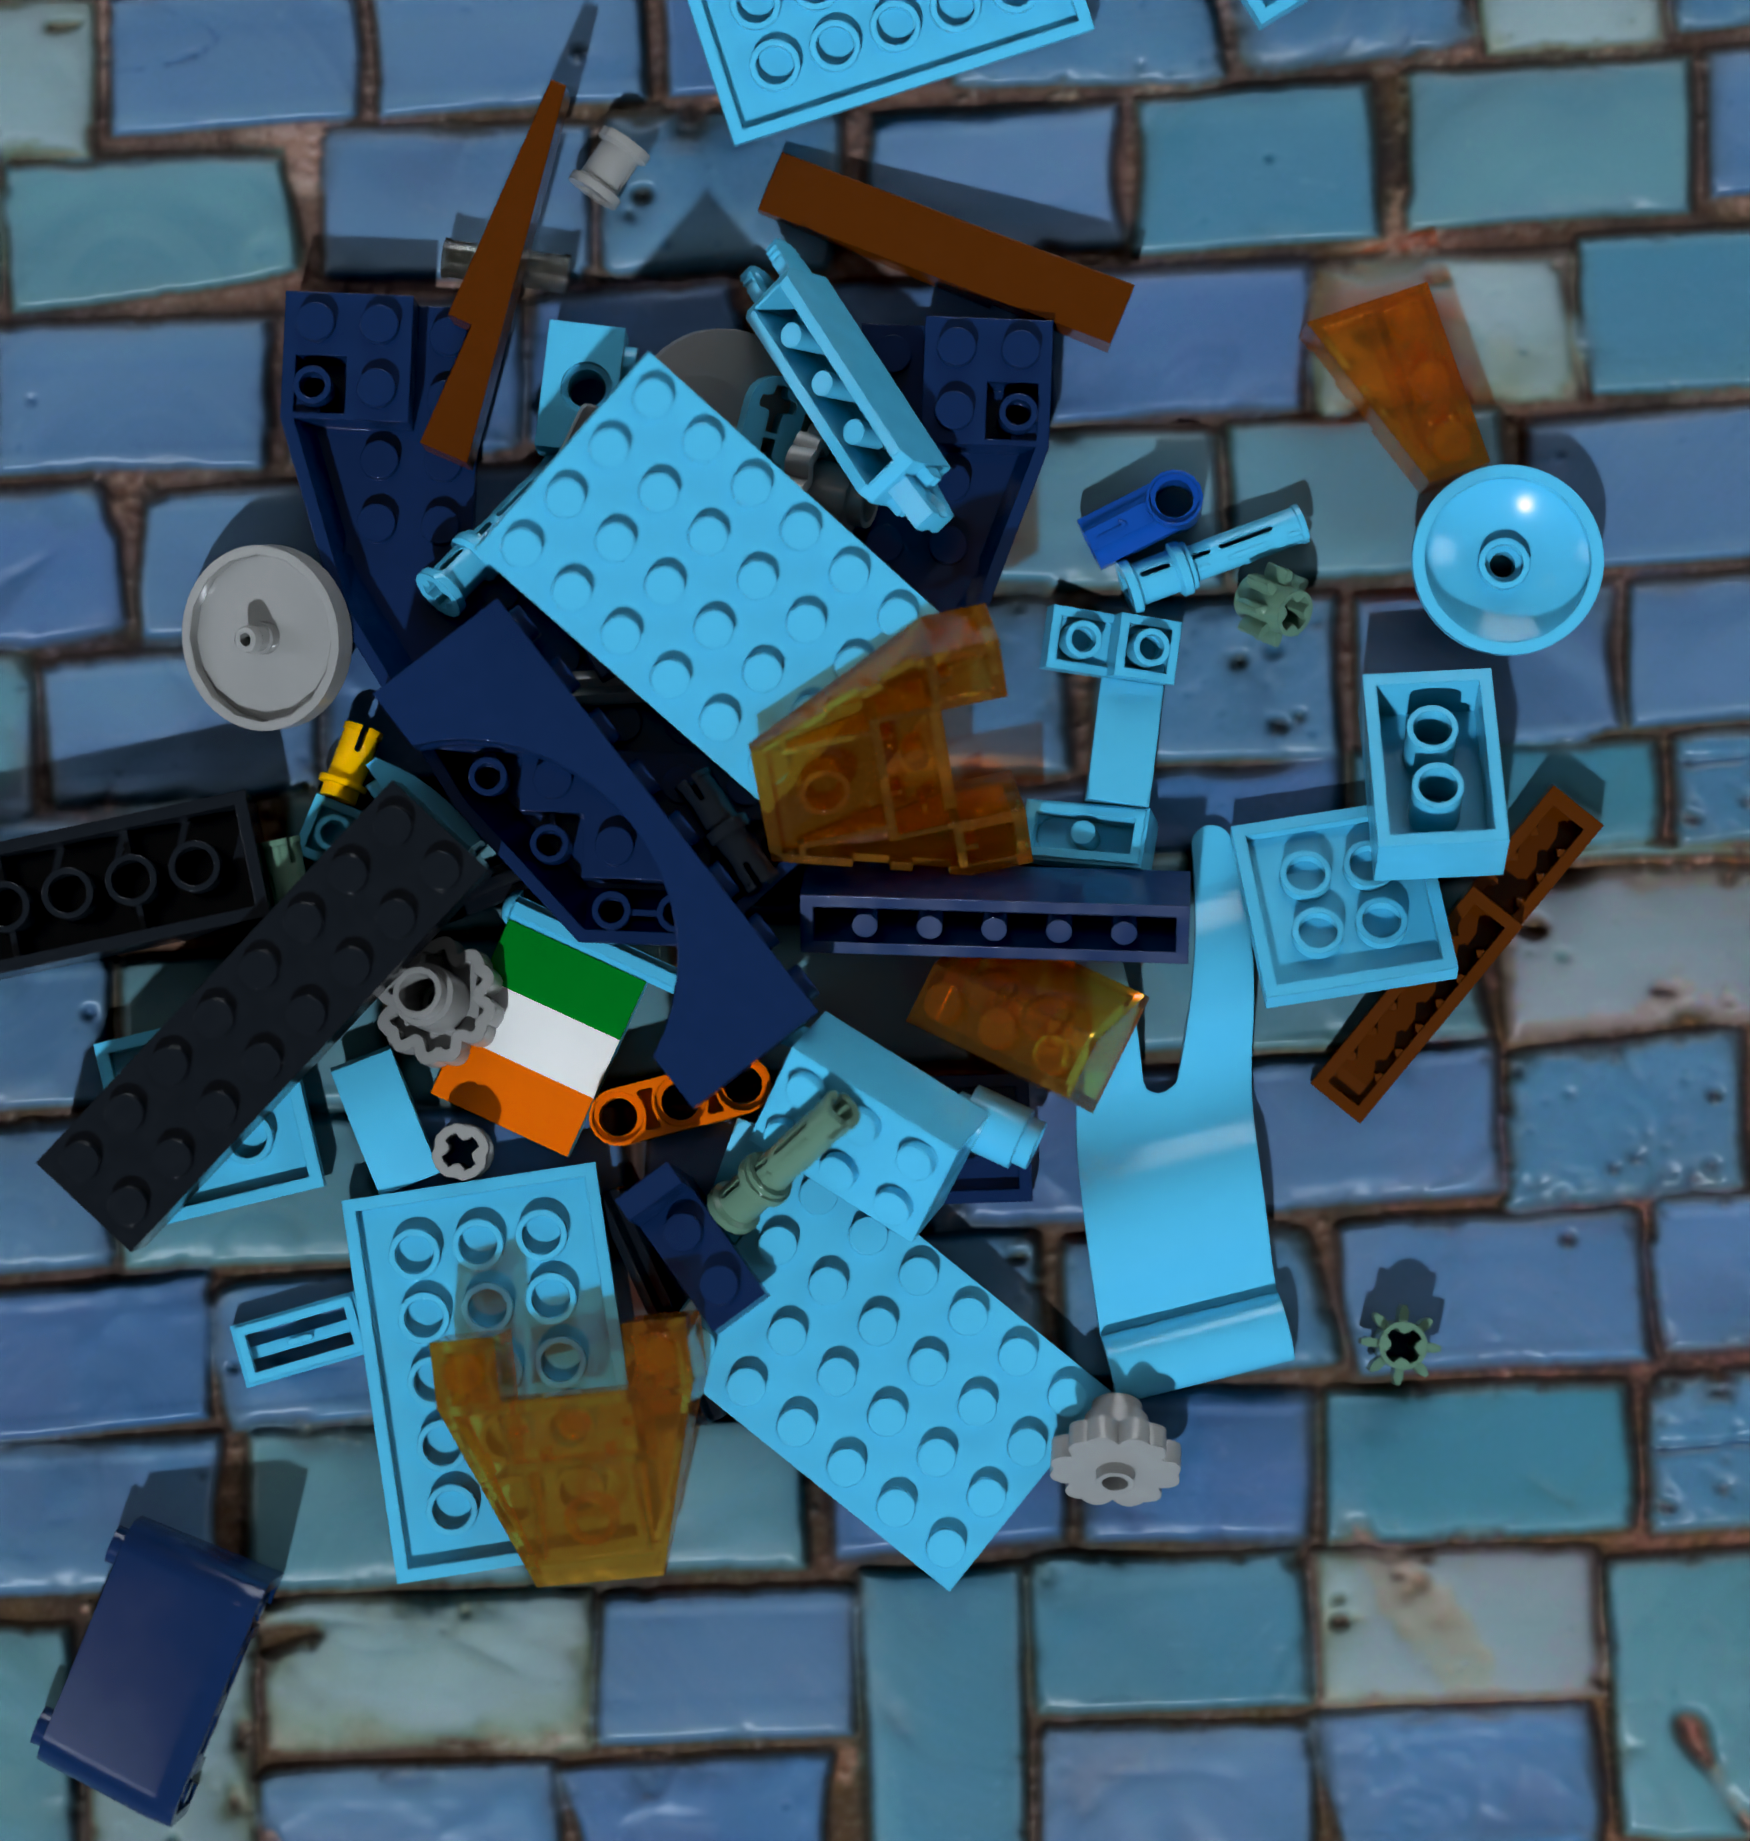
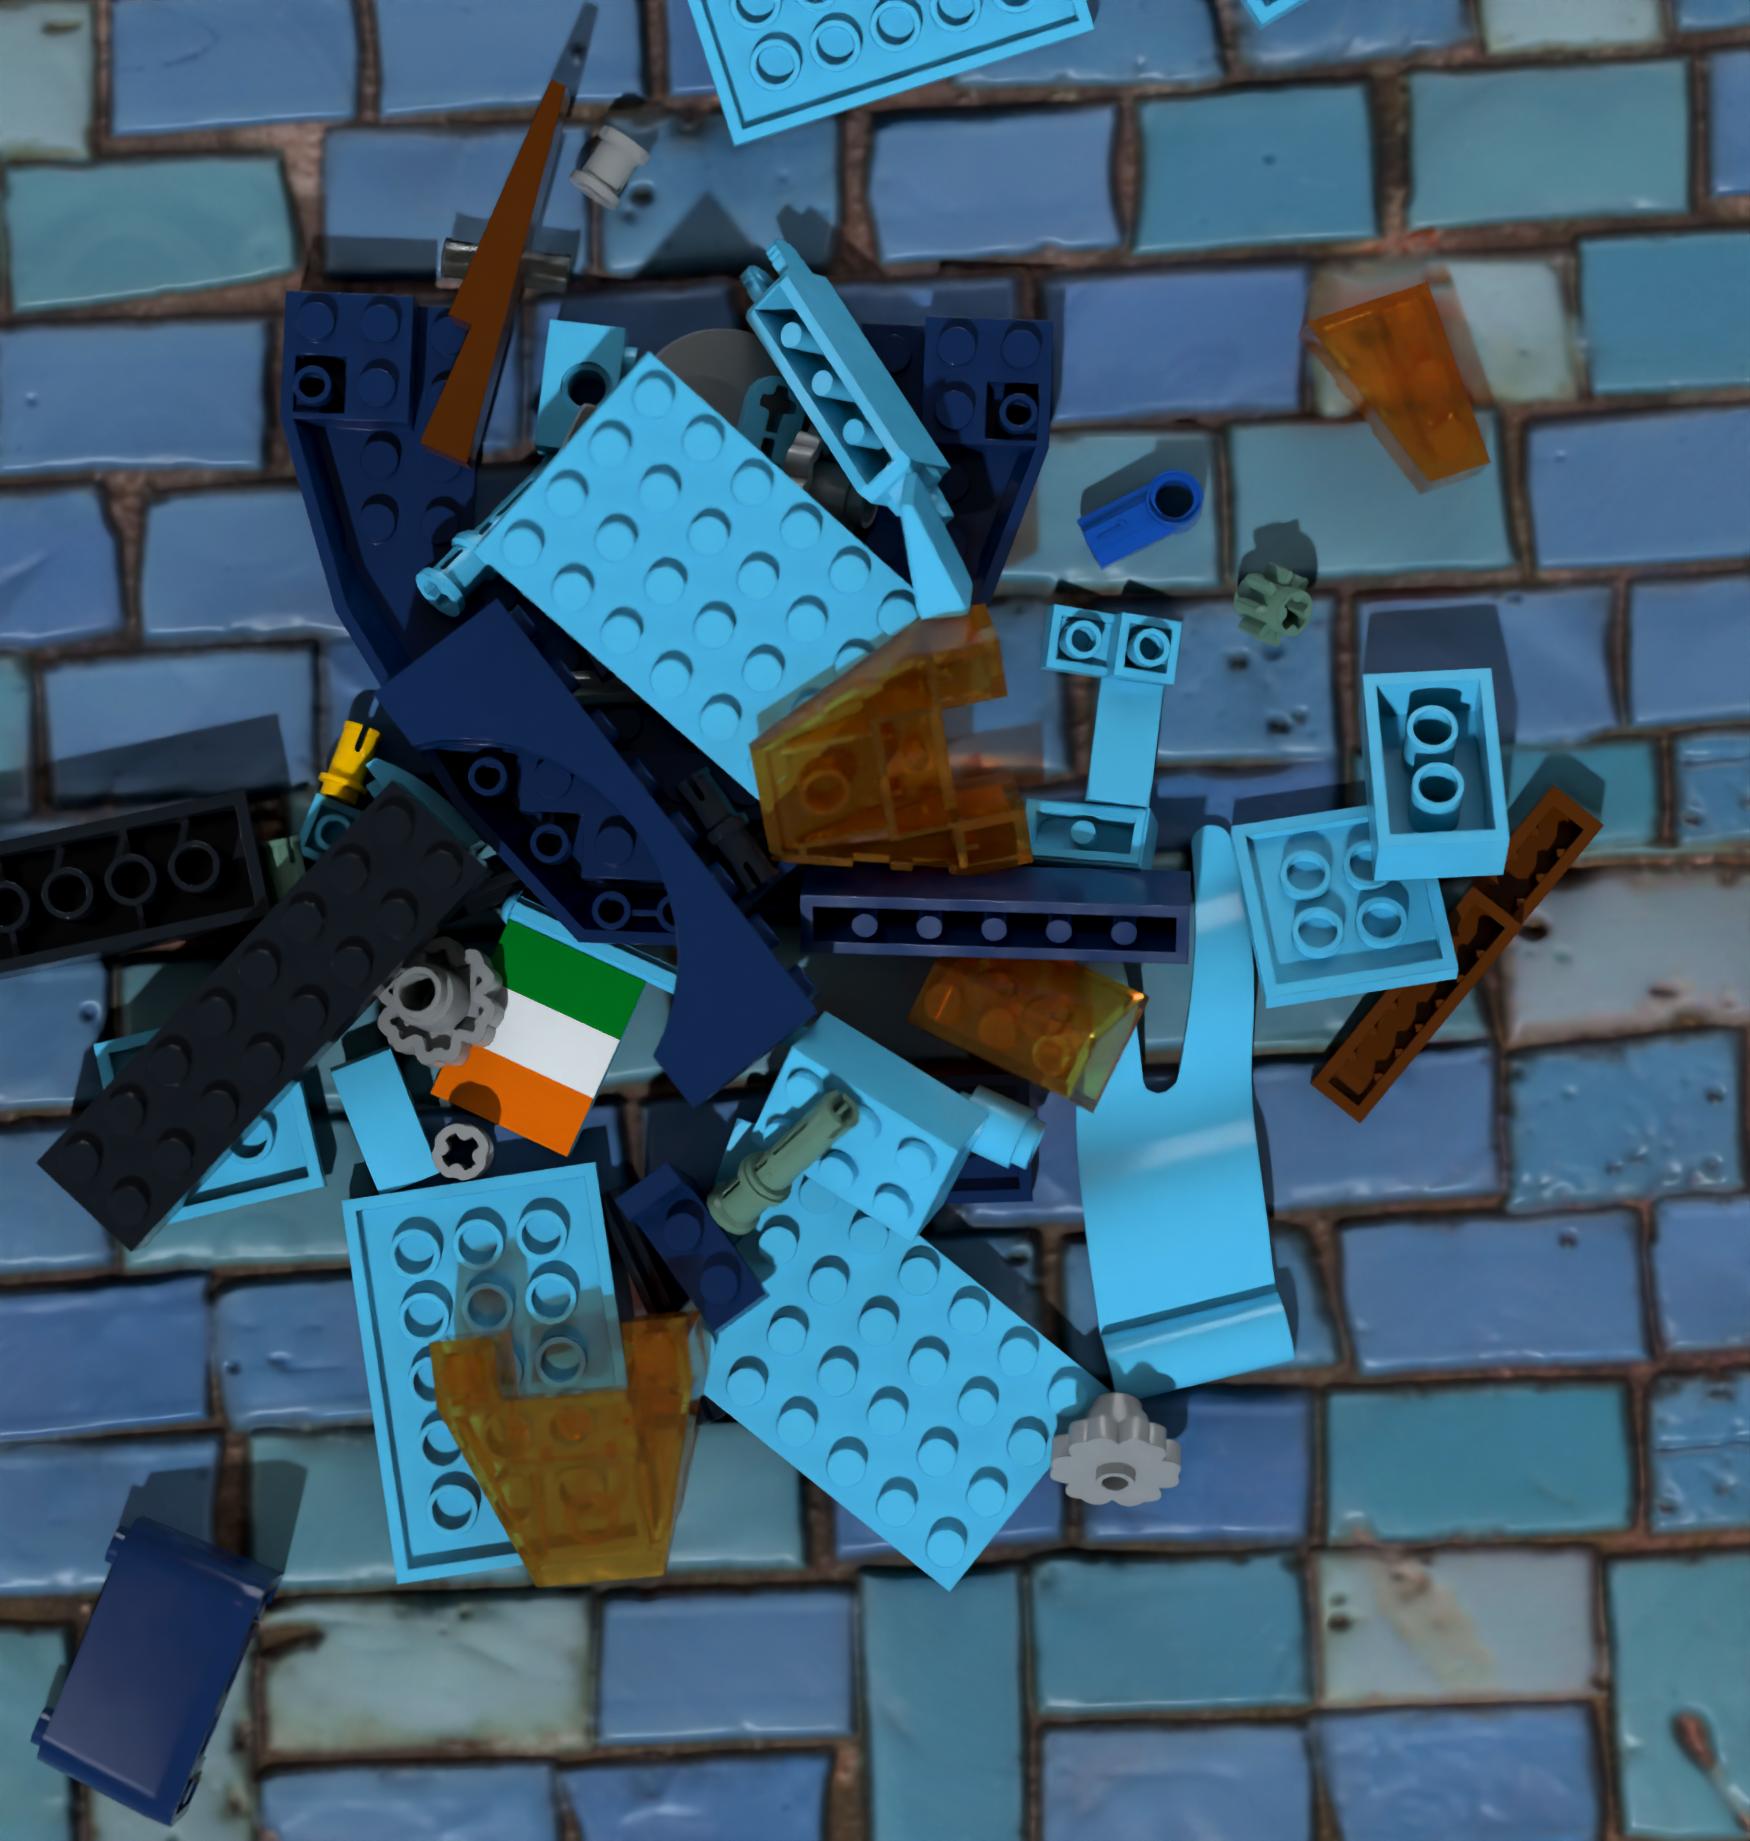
(247, 1354): medium azure tile -> none
(267, 637): light grey piece -> none
(655, 1122): orange beam -> none
(936, 569): none -> medium azure slope
(947, 251): reddish brown slope -> none
(1183, 566): medium azure pin -> none
(1417, 1344): sand green gear -> none
(1540, 531): medium azure dish -> none

